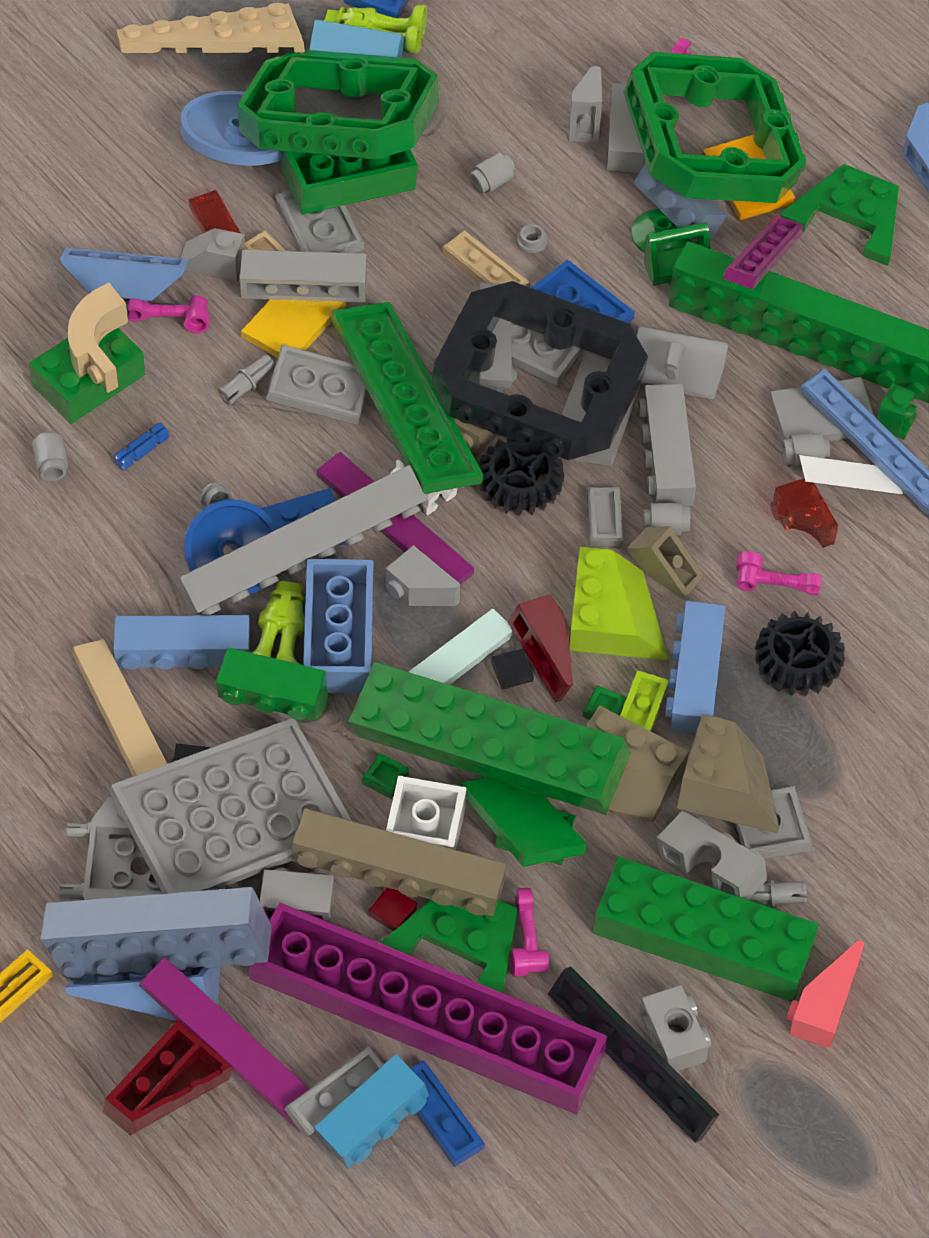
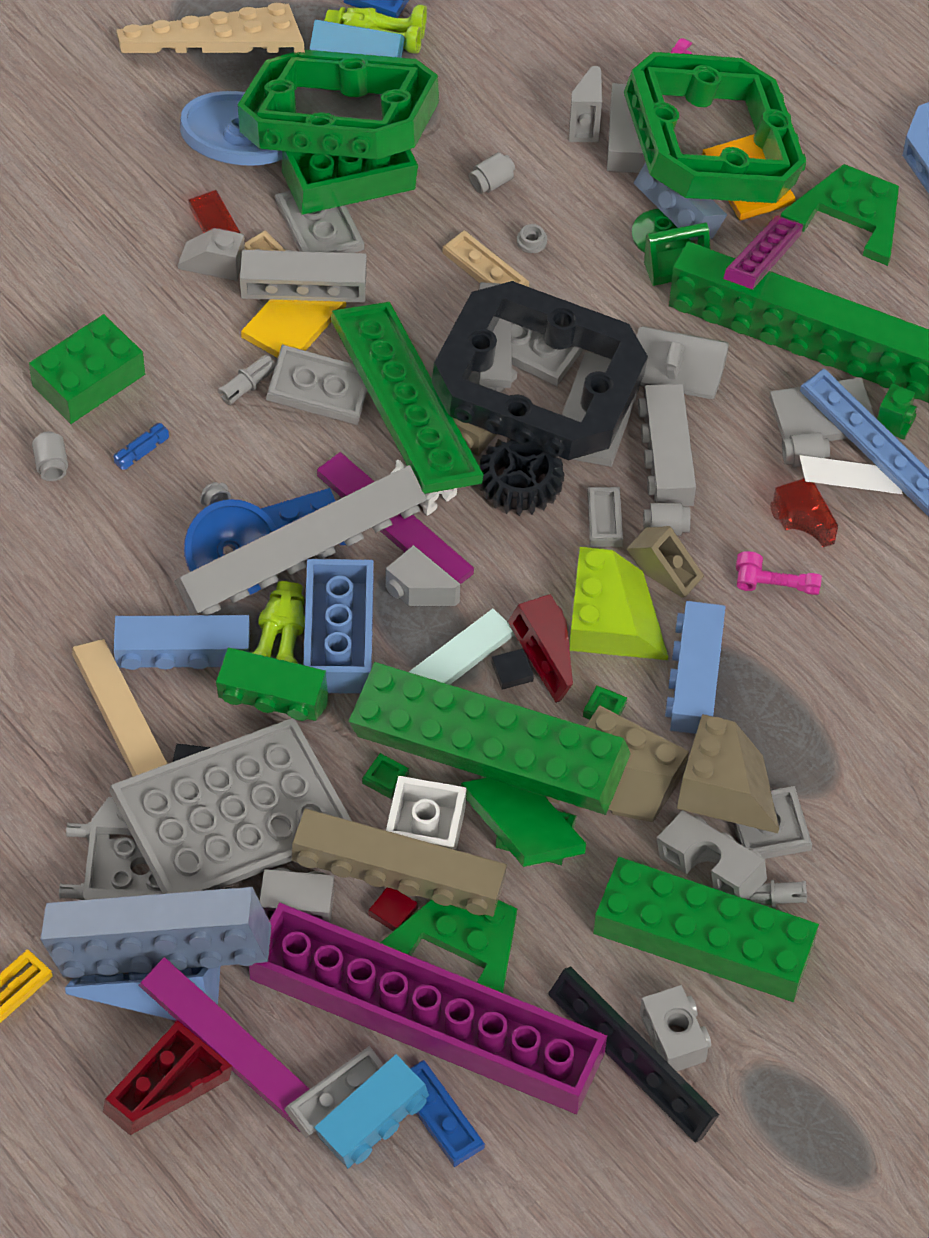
(90, 321): tan arch -> none
(129, 274): medium blue wedge -> none
(195, 313): dark pink brick -> none
(527, 958): dark pink brick -> none
(577, 287): blue wing -> none
(645, 699): lime plate -> none
(810, 667): black gear -> none
(823, 1000): coral slope -> none

